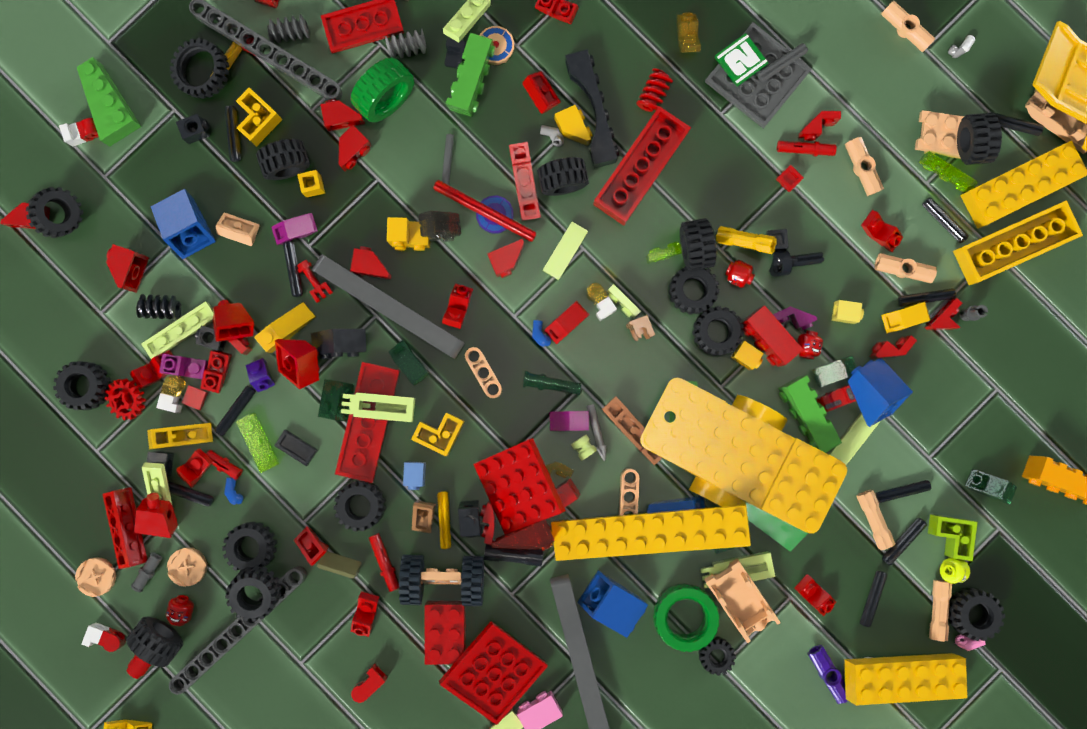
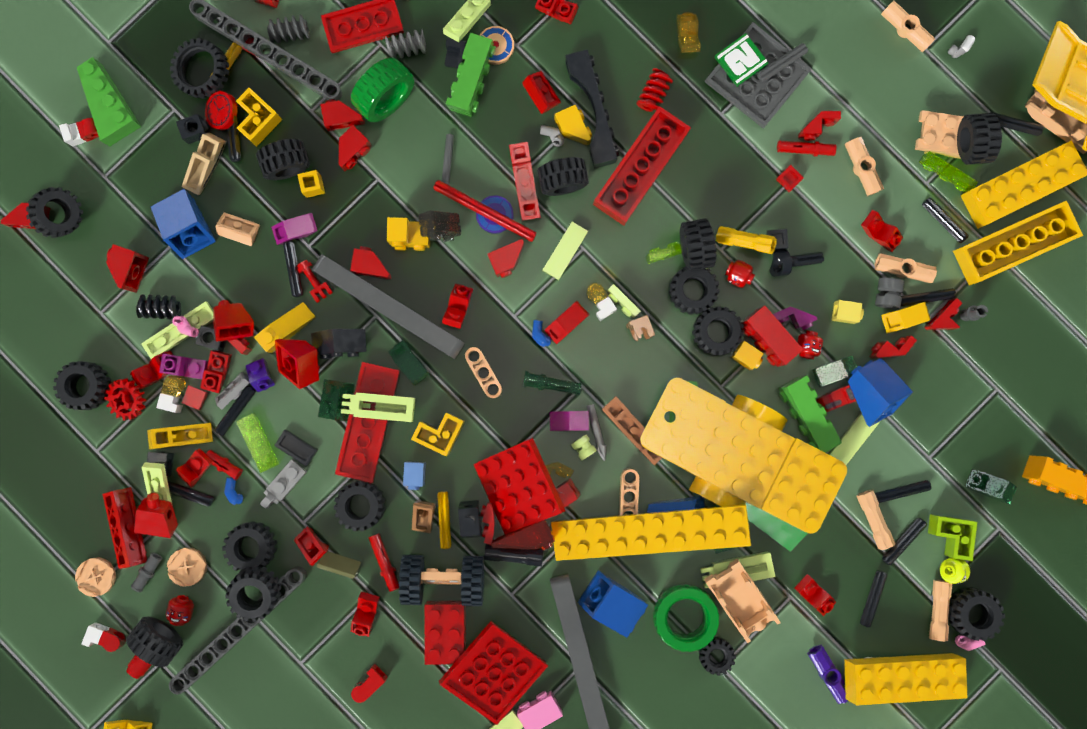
(184, 326): none -> bright pink arm
(203, 163): none -> tan slope
(221, 110): none -> red tile
(232, 391): none -> light grey plate
(283, 483): none -> light grey hinge
(889, 293): none -> dark grey wheel

